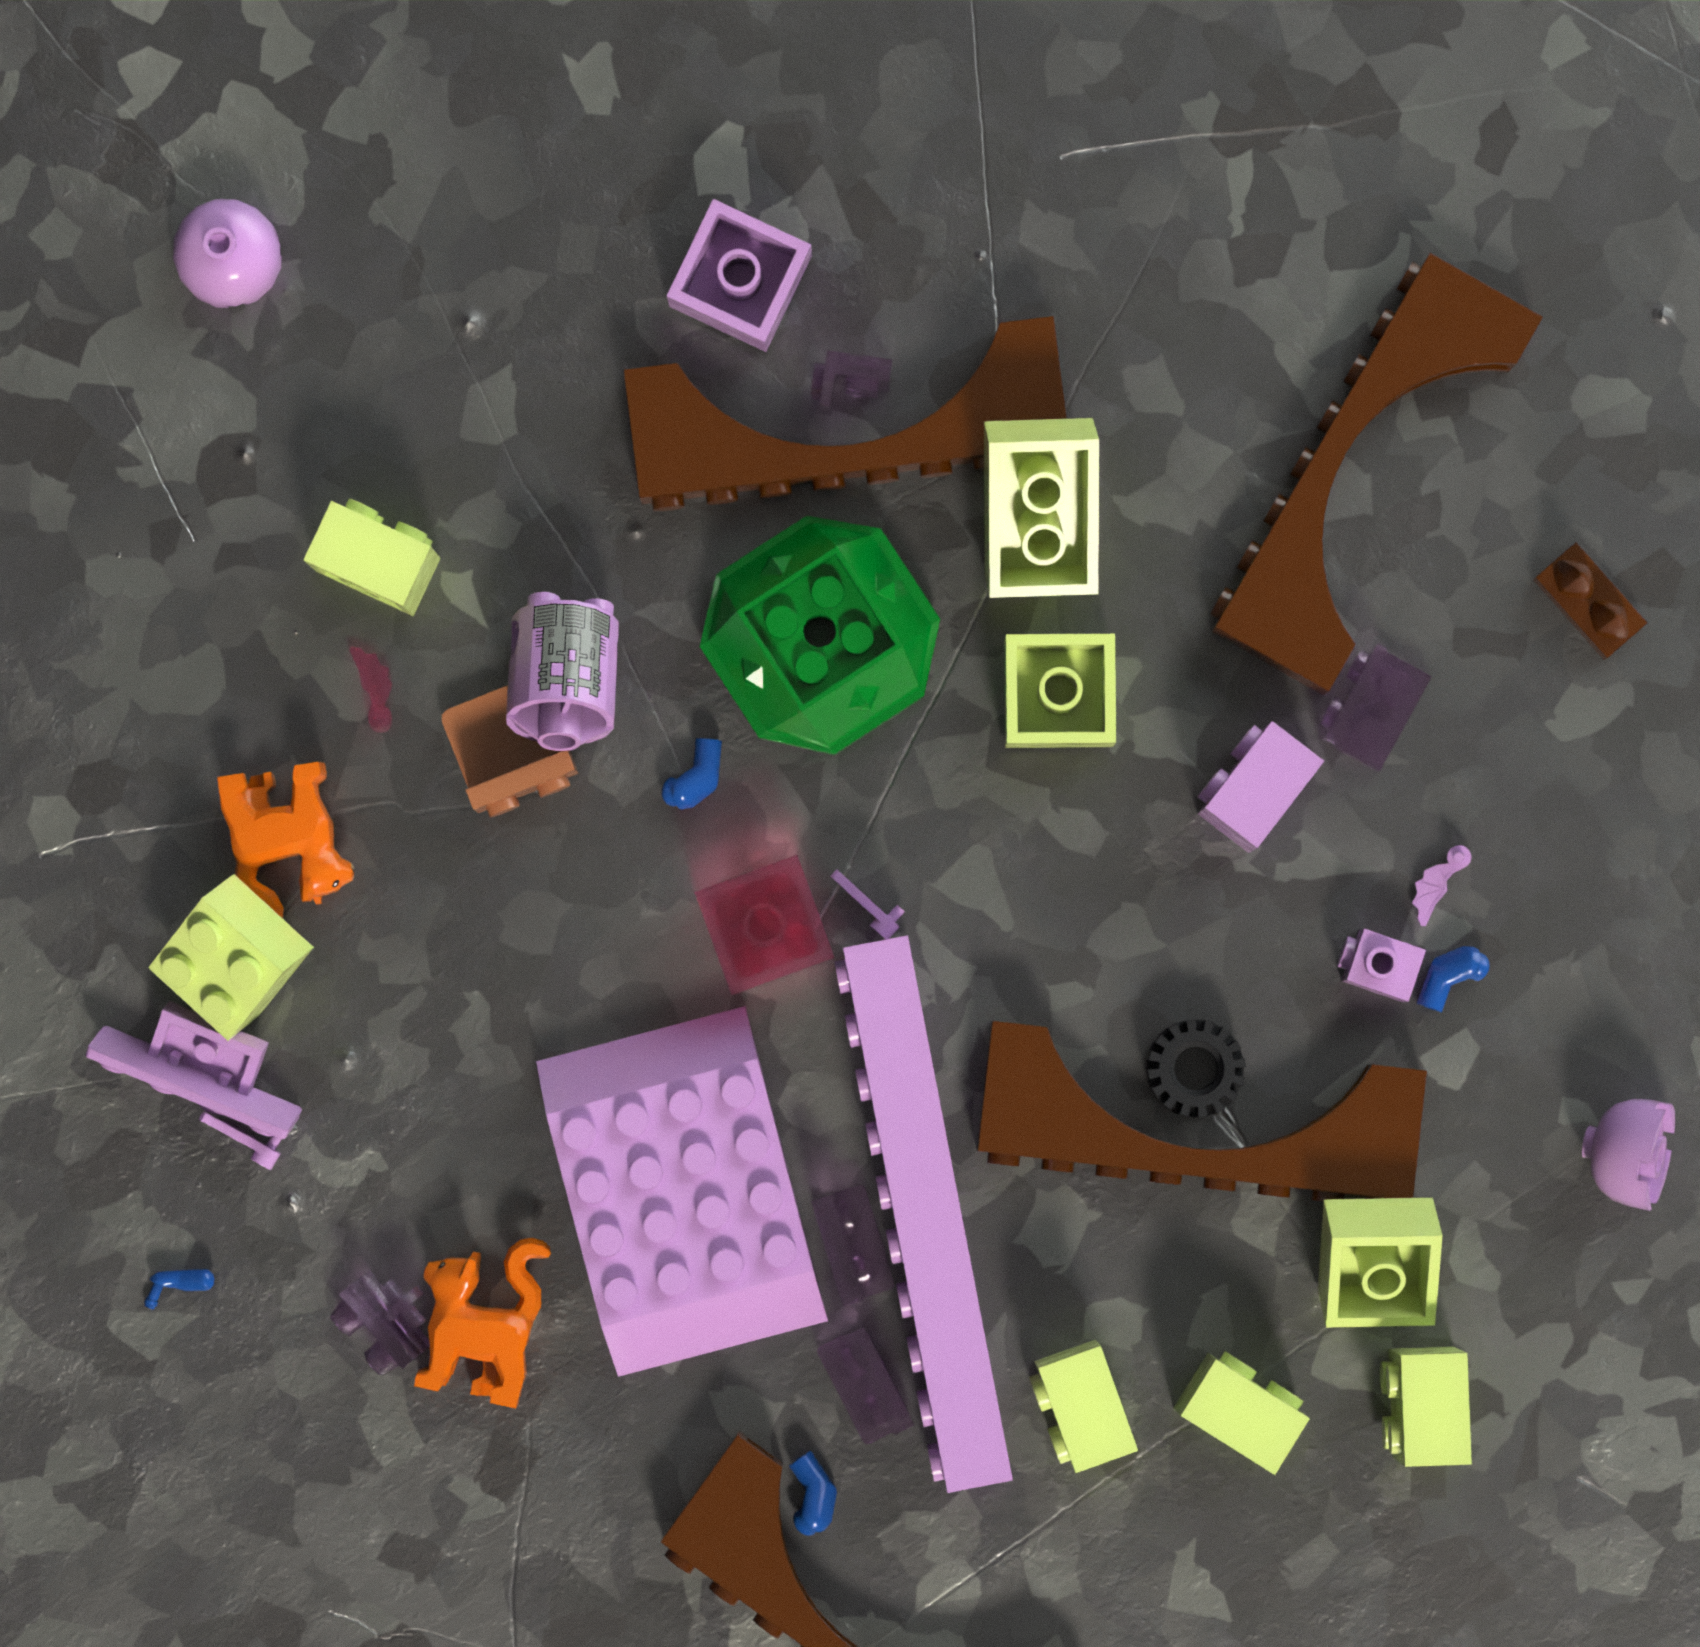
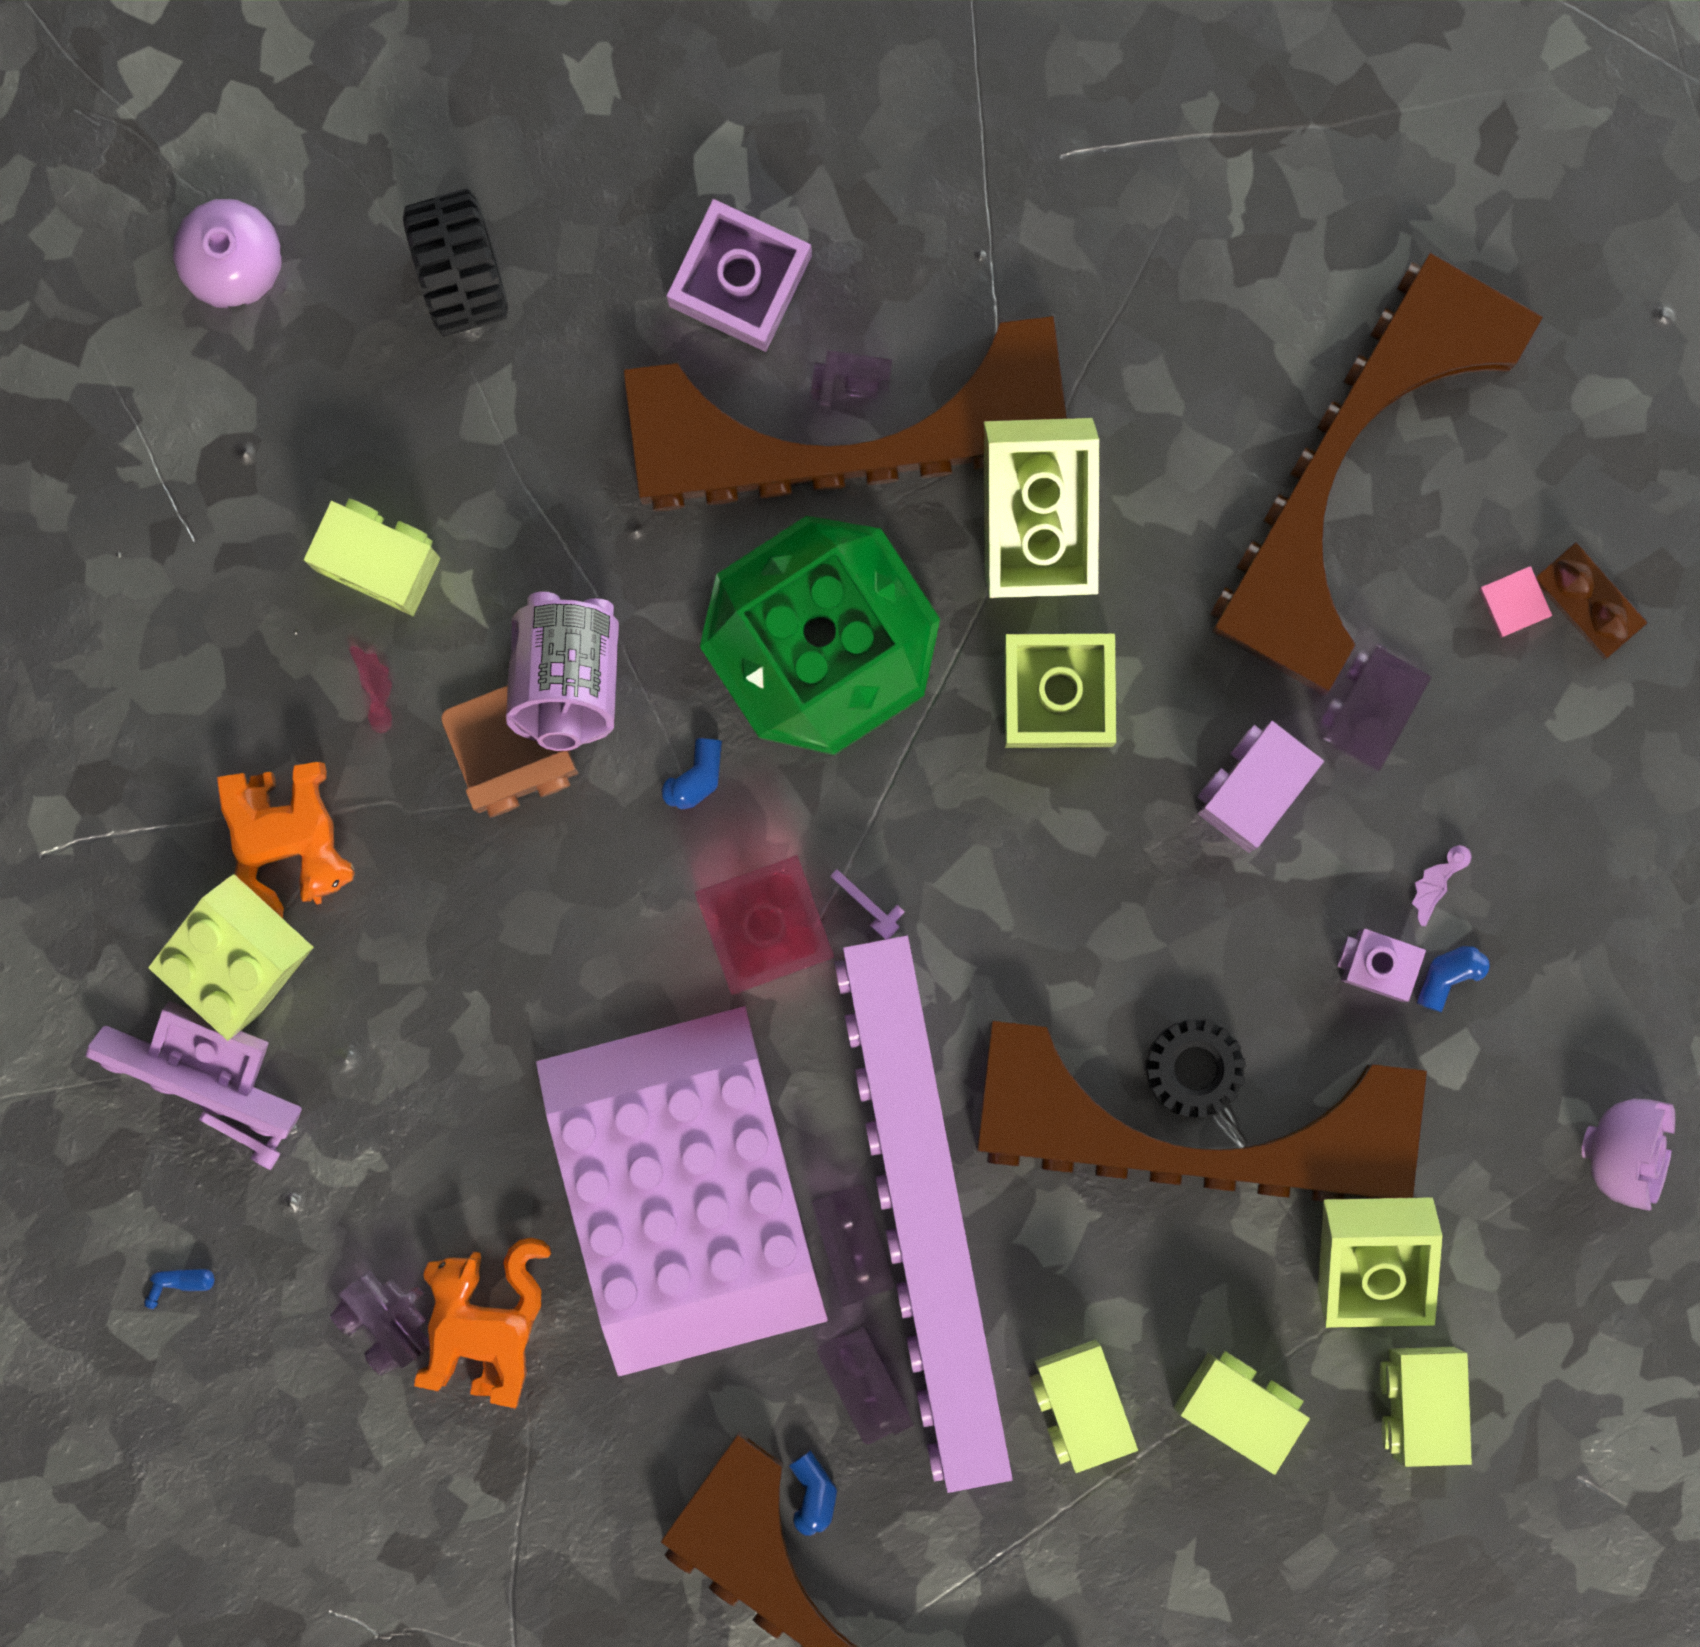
(455, 262): none -> black tyre
(1515, 602): none -> bright pink tile

